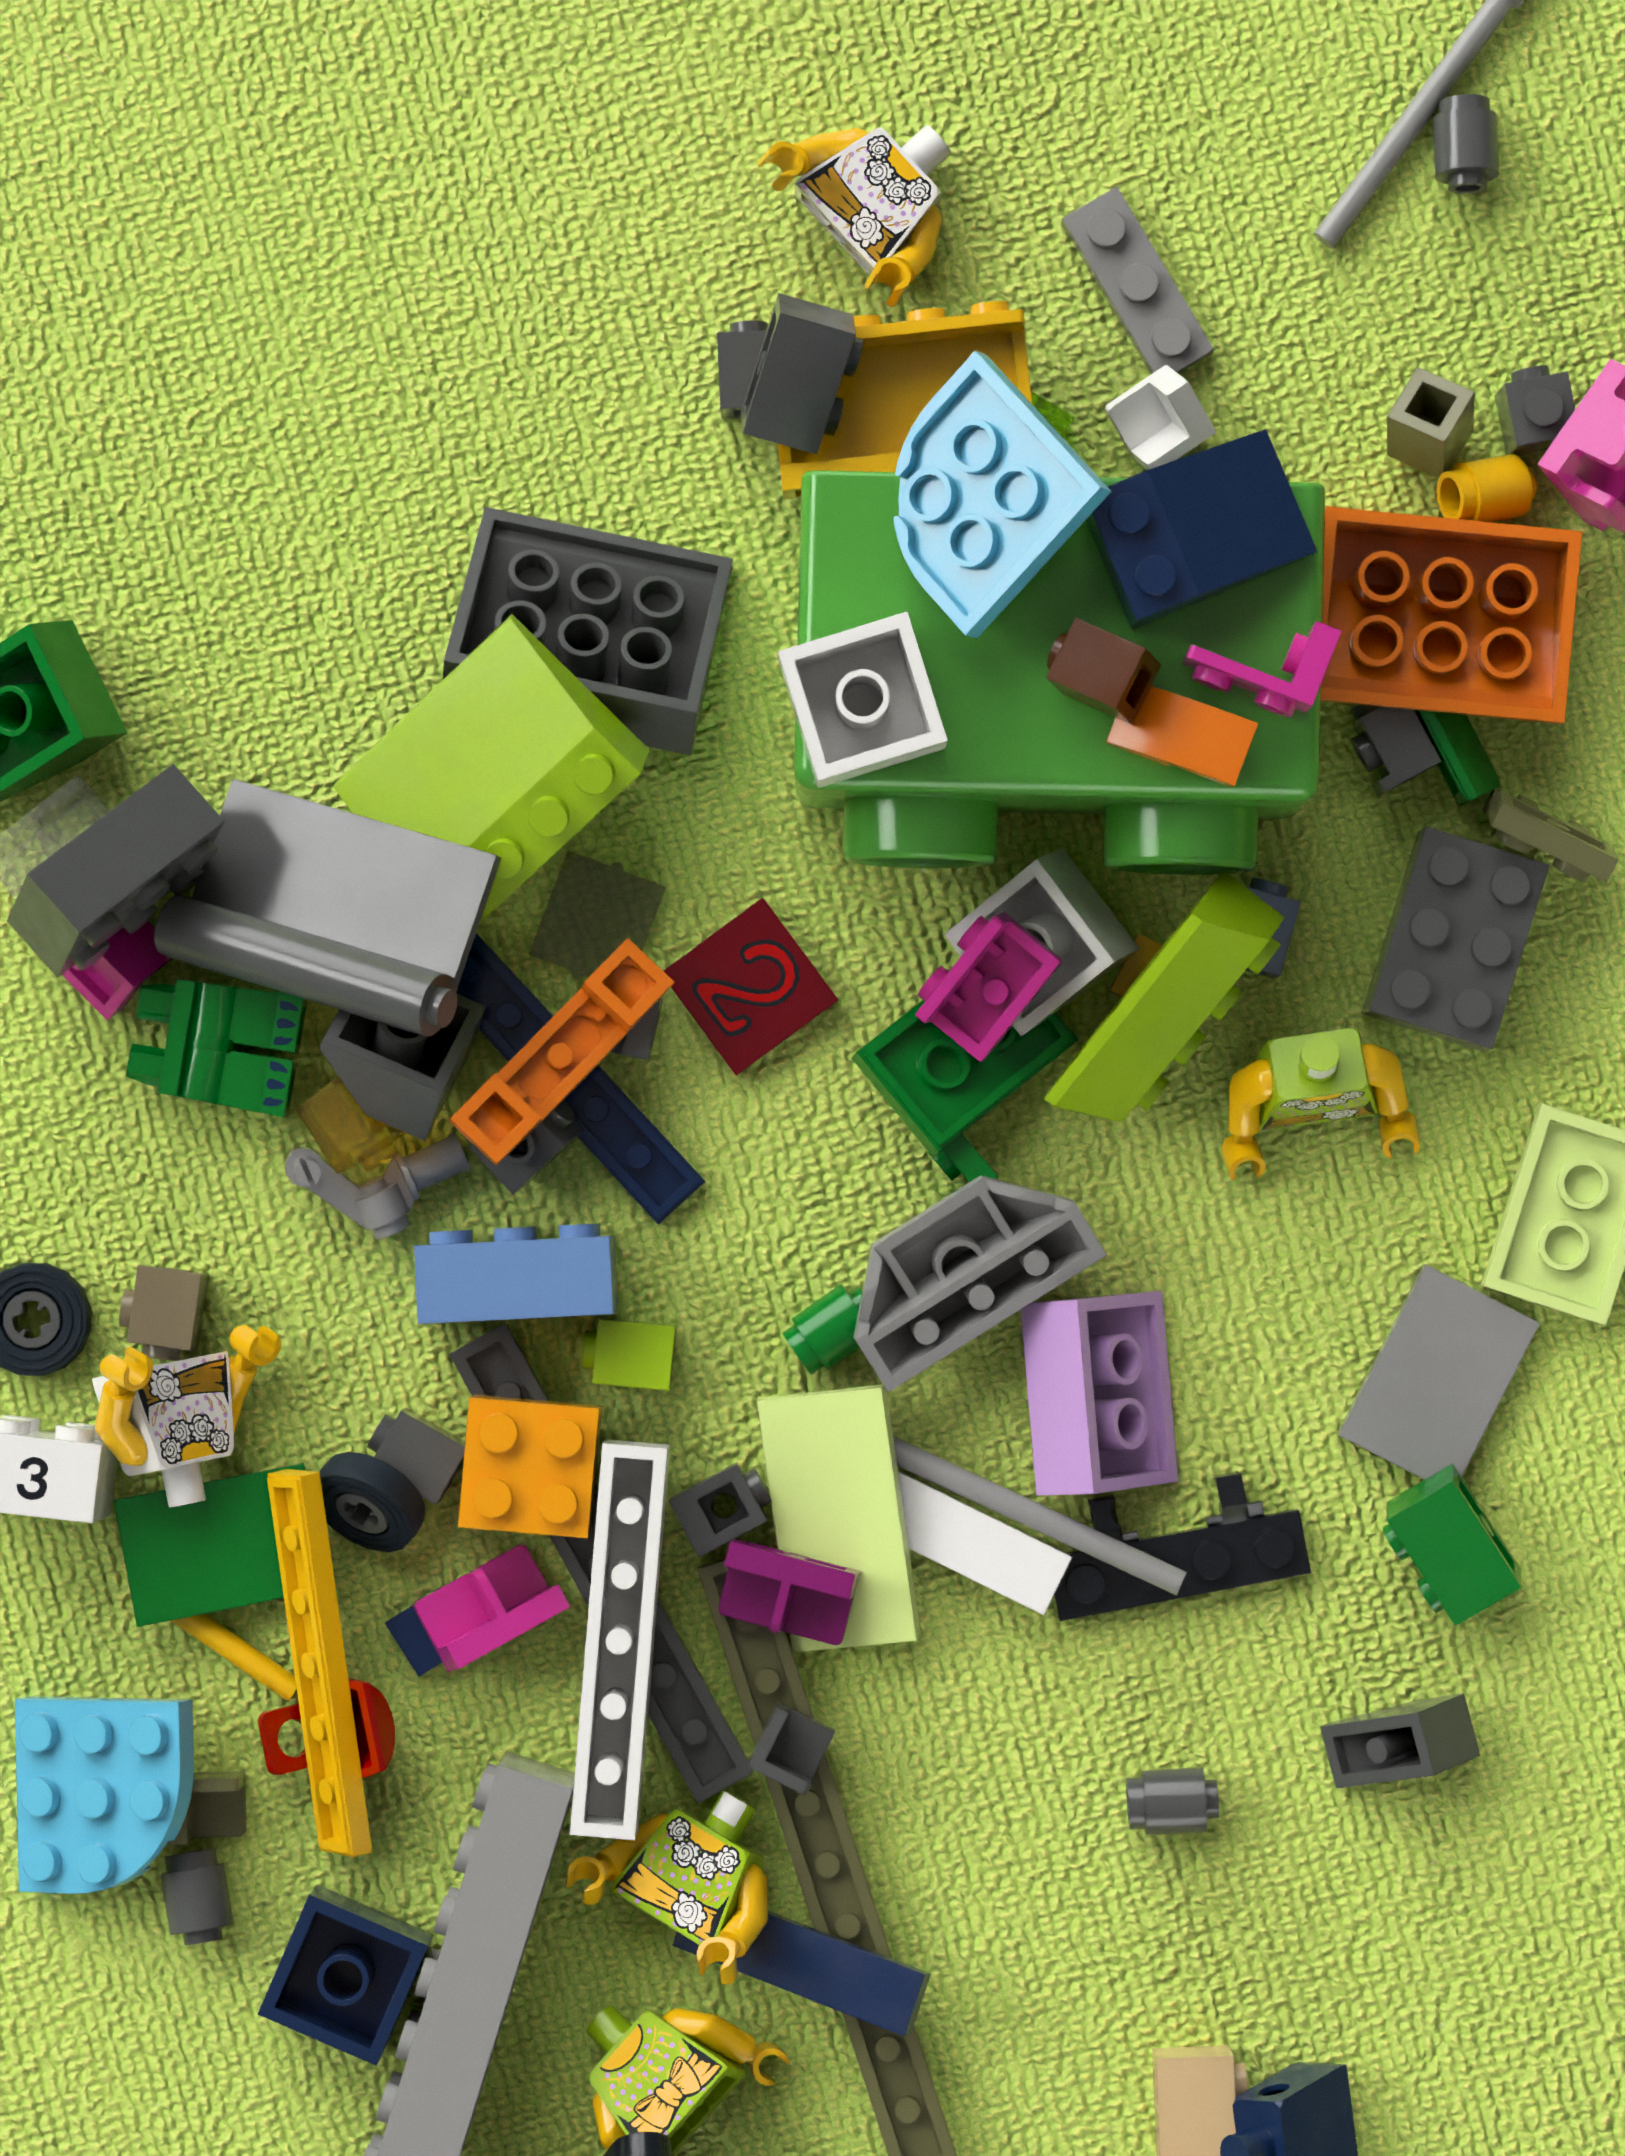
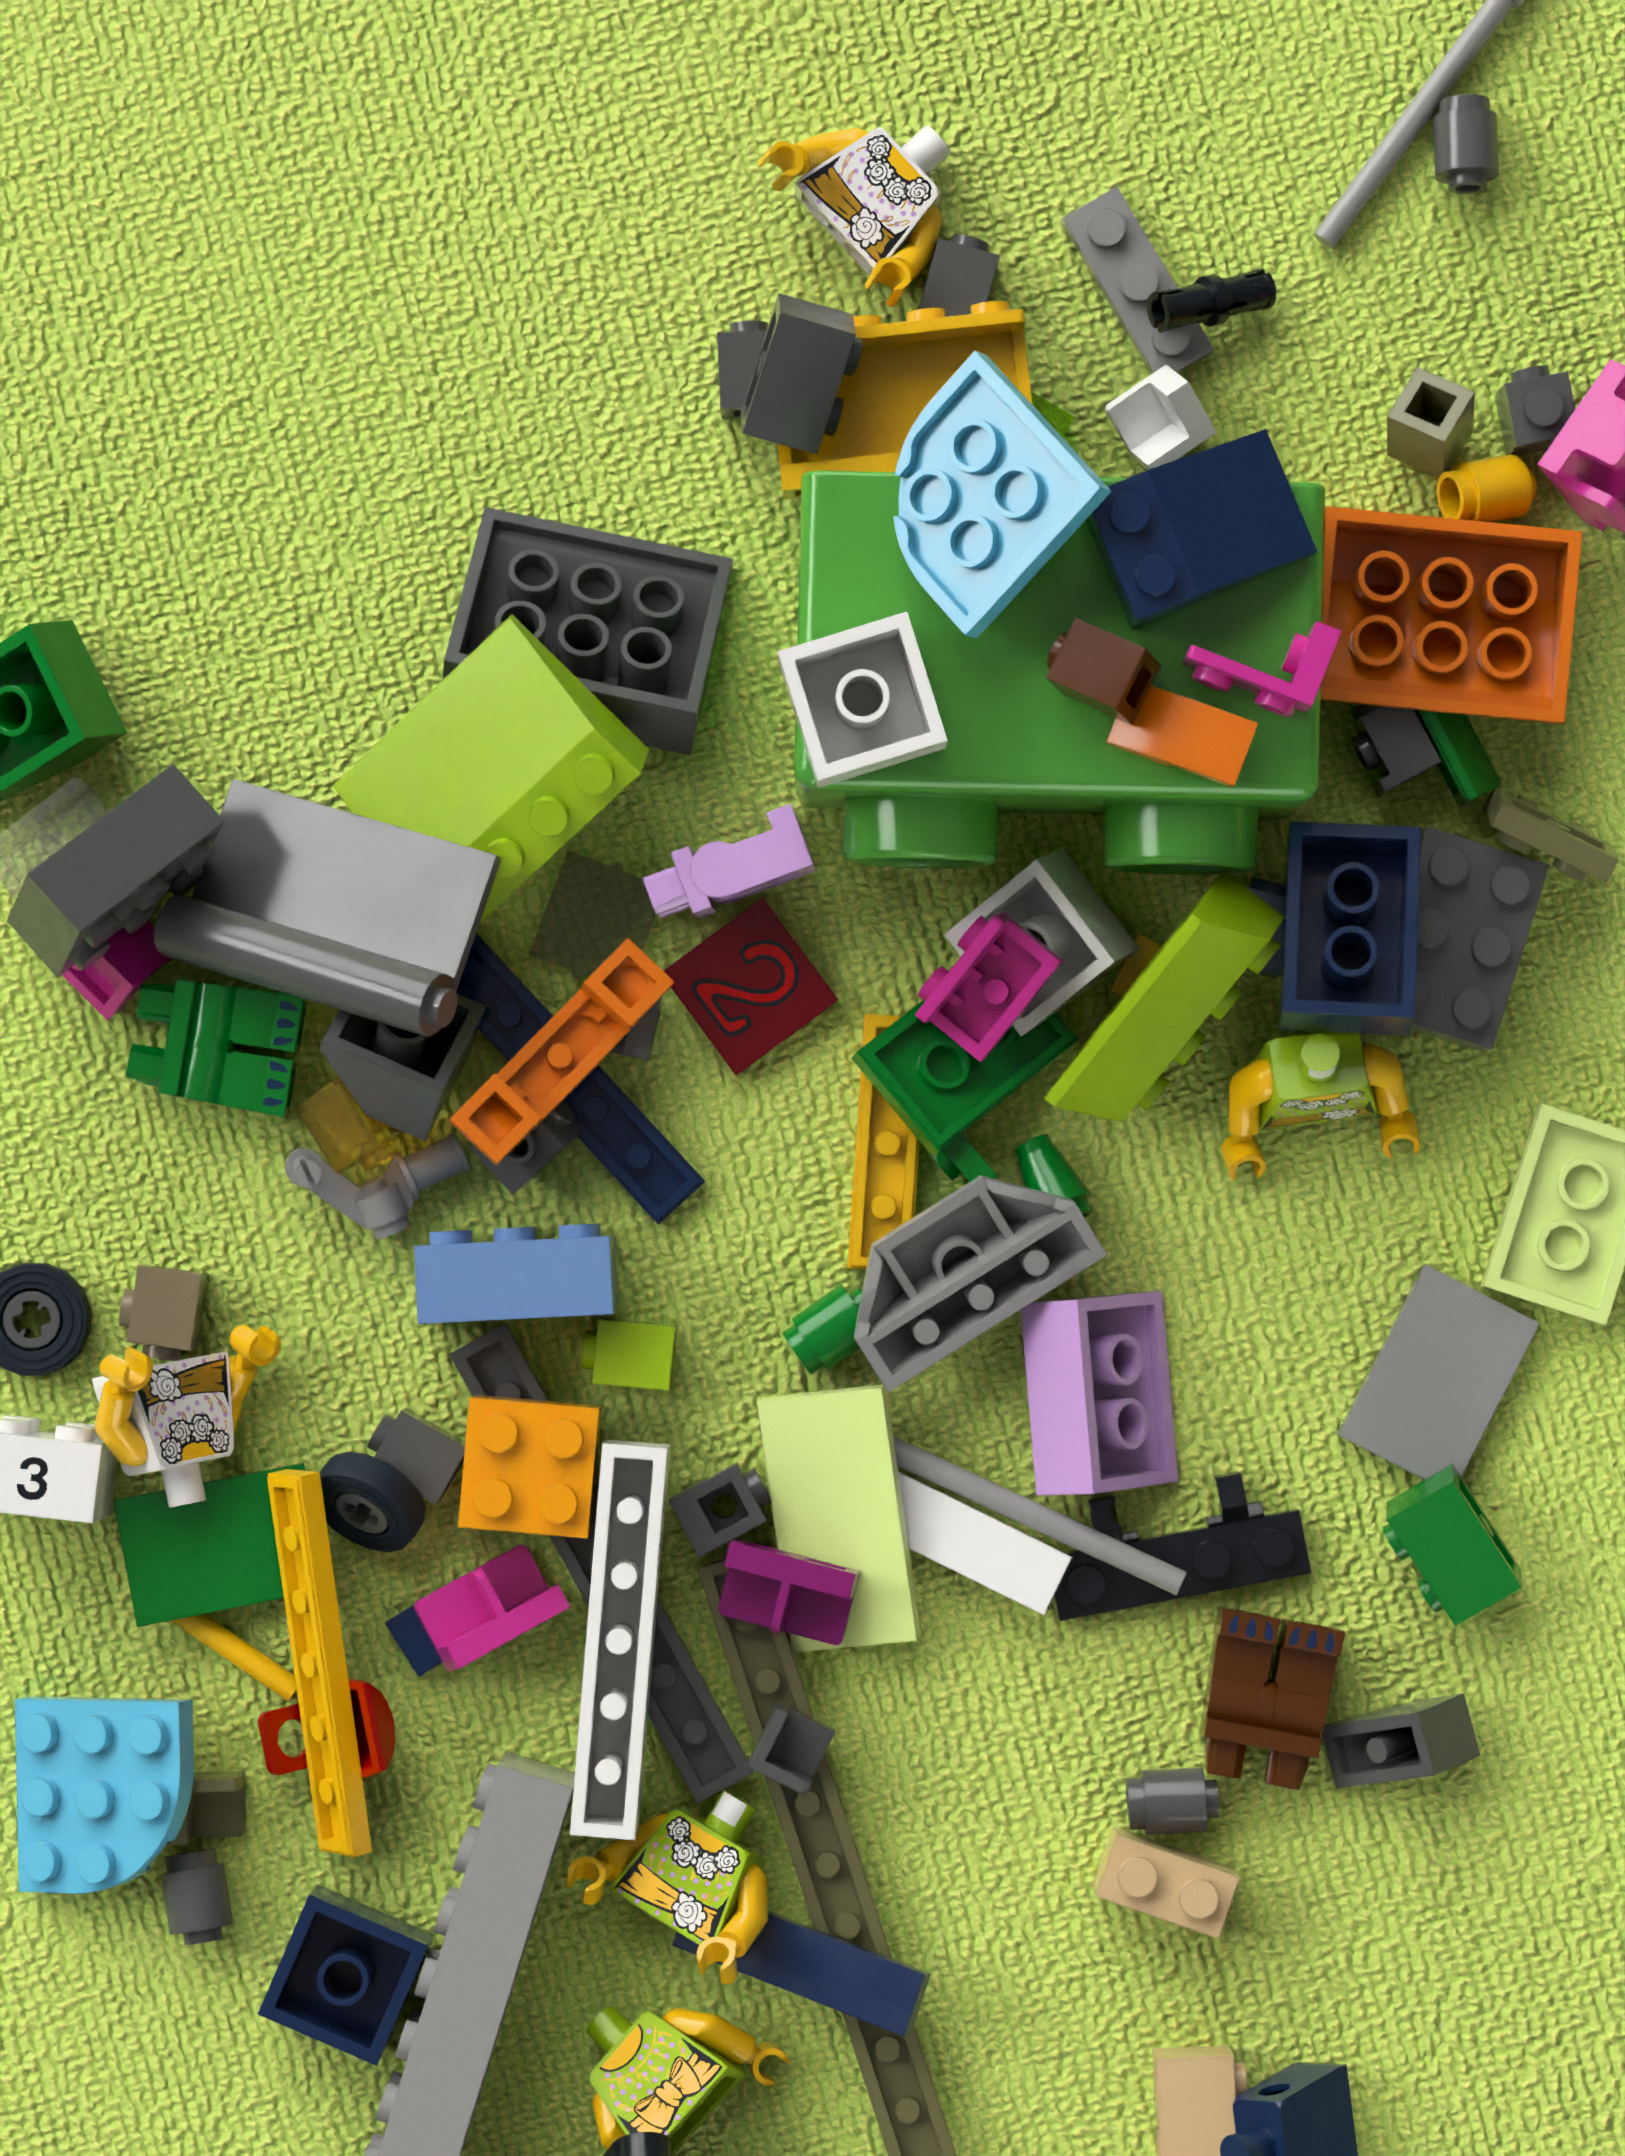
(733, 871): none -> lavender hips
(882, 1165): none -> yellow tile
(959, 275): none -> dark grey brick
(1048, 1171): none -> green cone
(1165, 1882): none -> tan brick
(1211, 300): none -> black pin
(1265, 1713): none -> reddish brown hips
(1350, 928): none -> dark blue brick

